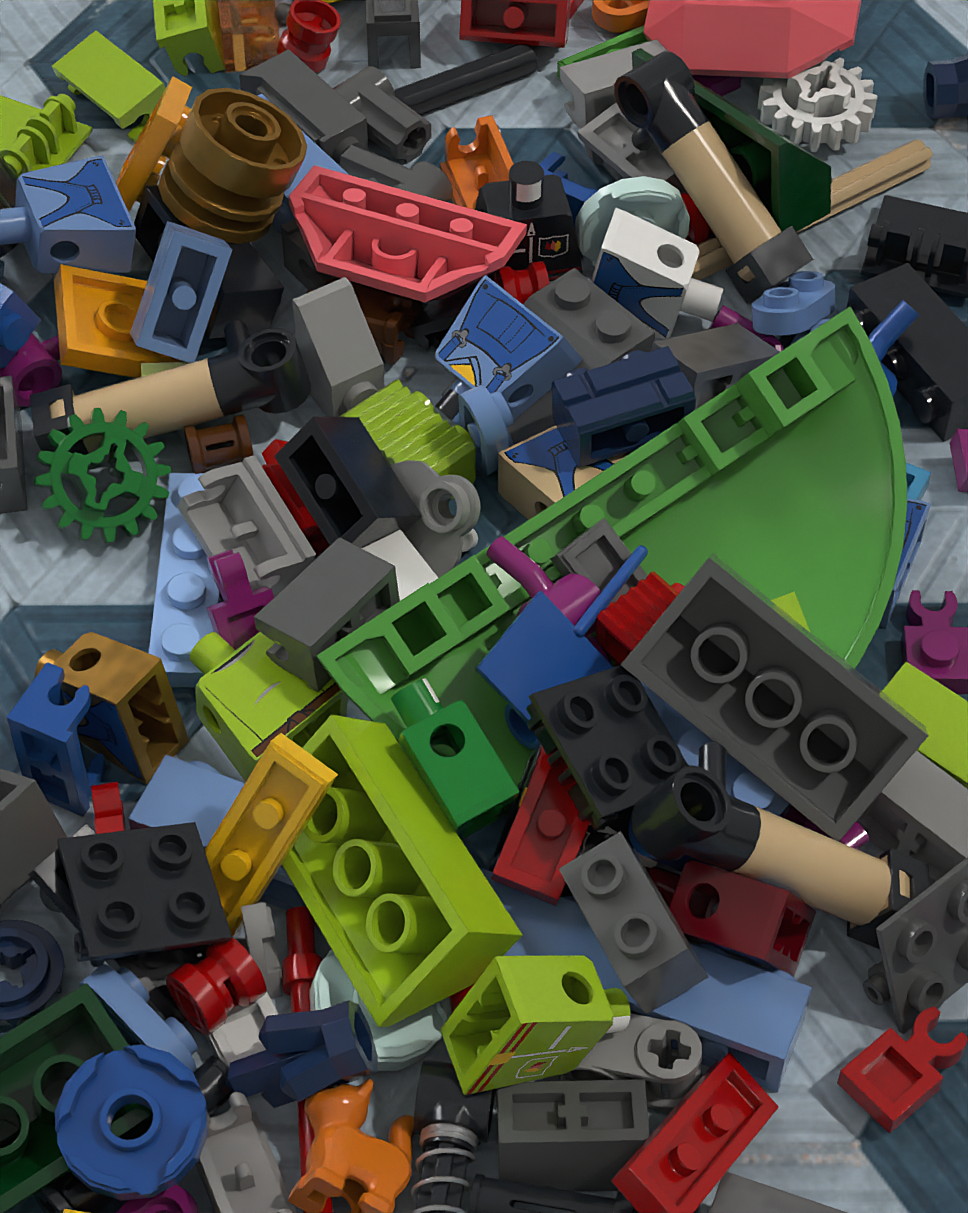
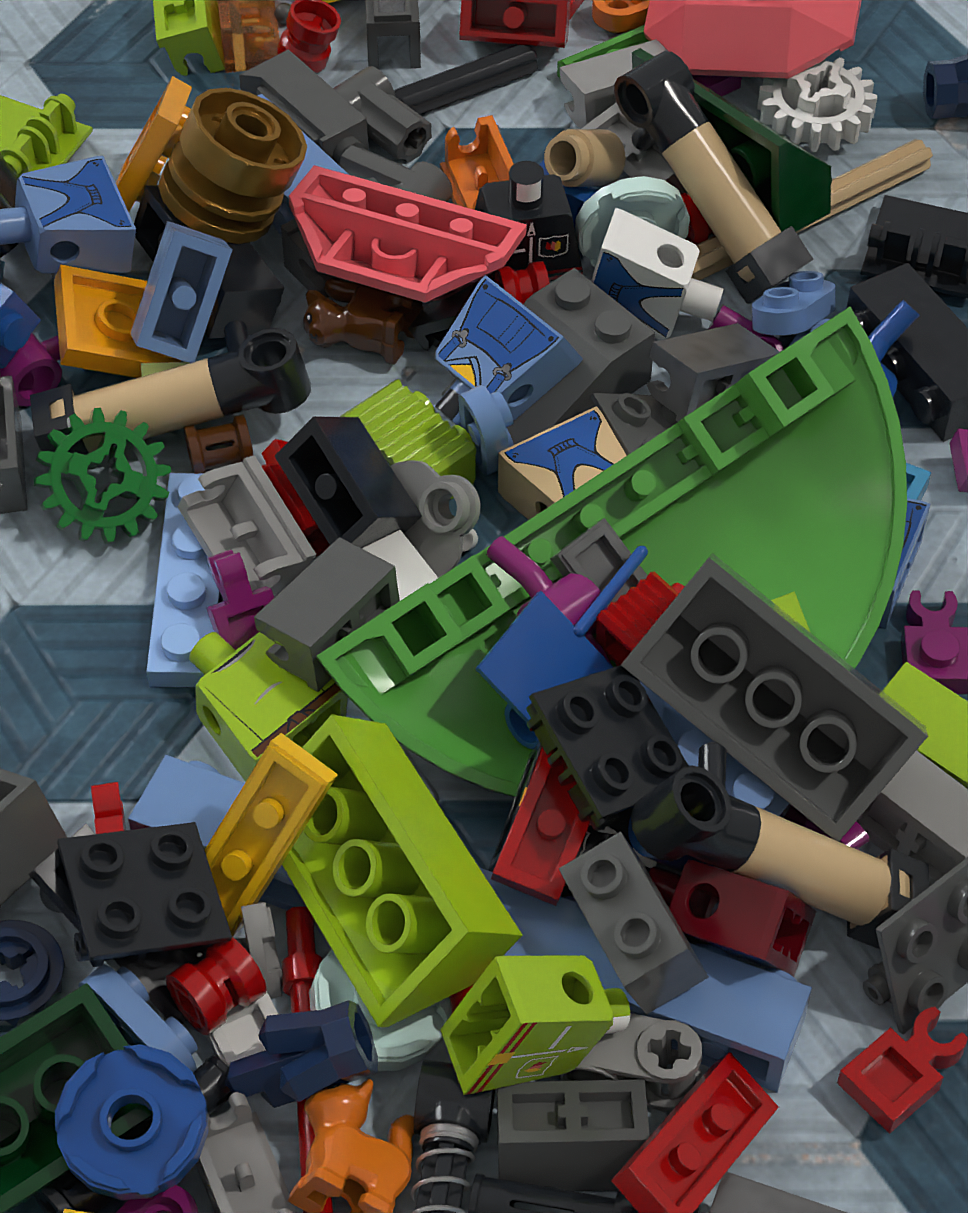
(49, 741): blue hinge -> none
(111, 81): lime hinge -> none
(131, 705): pearl gold torso -> none
(337, 348): light grey slope -> none
(468, 786): green torso -> none
(585, 157): none -> tan brick
(620, 404): dark blue brick -> none

